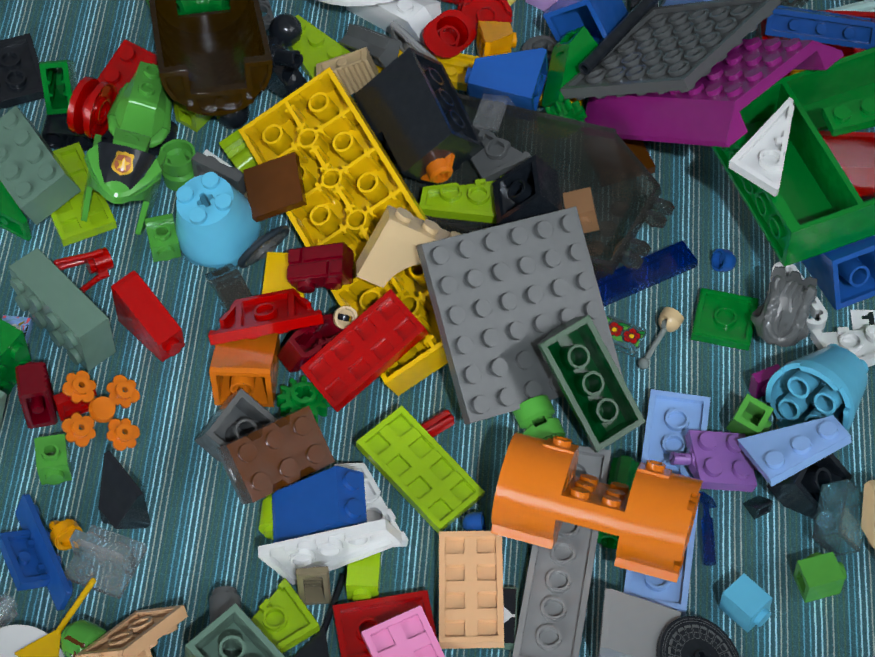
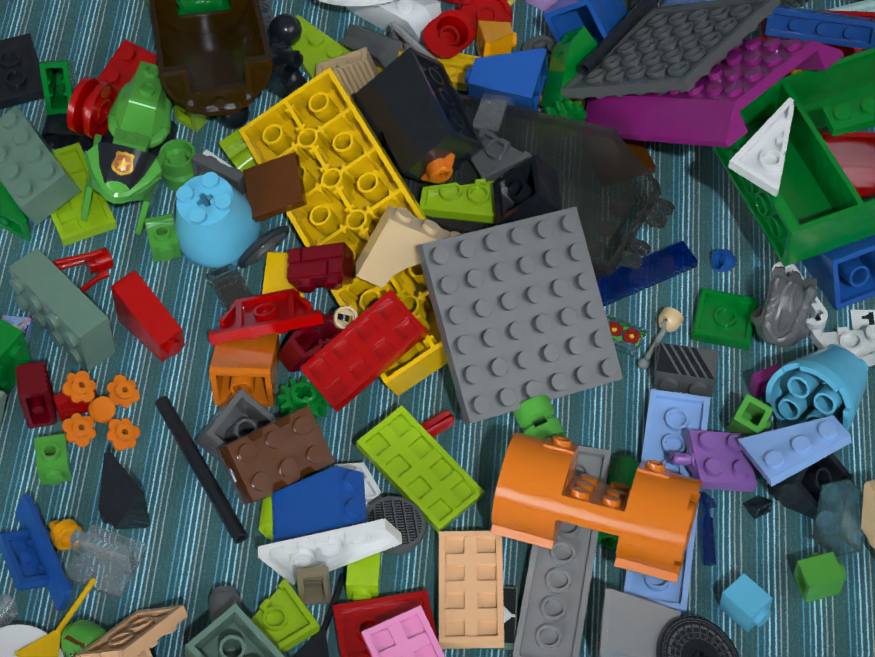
(201, 470): none -> black piece
(404, 517): none -> tile
(474, 521): blue hinge -> none
(586, 208): medium nougat brick -> none
(591, 382): dark green slope -> none
(686, 369): none -> dark grey brick

